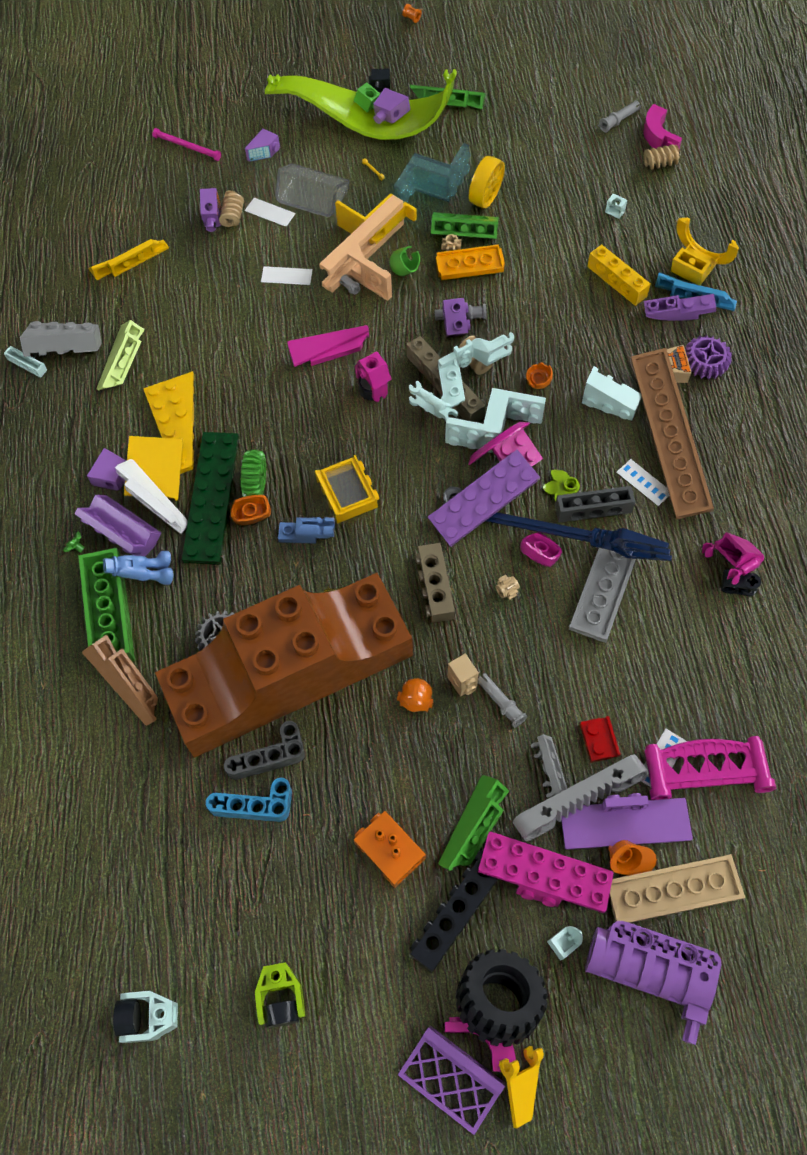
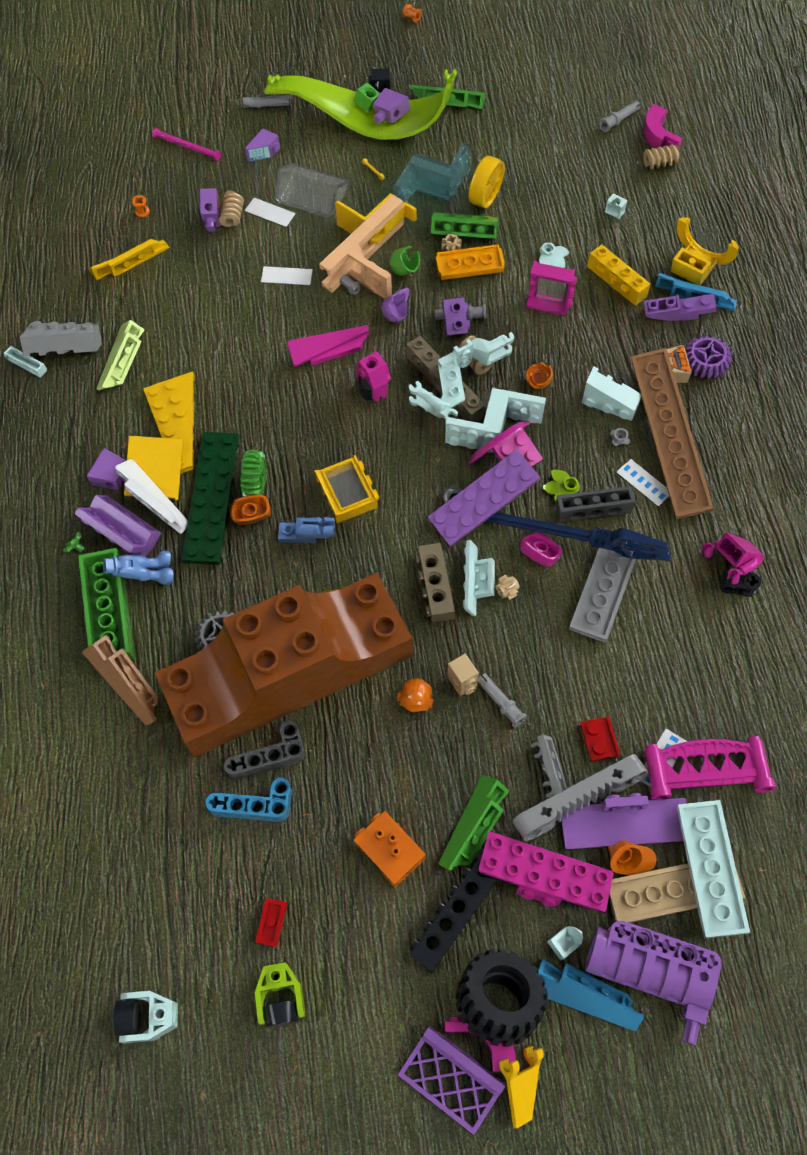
(140, 206): none -> orange bush
(265, 101): none -> light grey pin
(271, 922): none -> red plate
(395, 306): none -> medium lavender hair
(478, 578): none -> light aqua bracket
(551, 288): none -> dark pink window
(553, 255): none -> light aqua plate
(589, 995): none -> dark azure wedge
(620, 432): none -> light grey plate
(712, 869): none -> light aqua plate

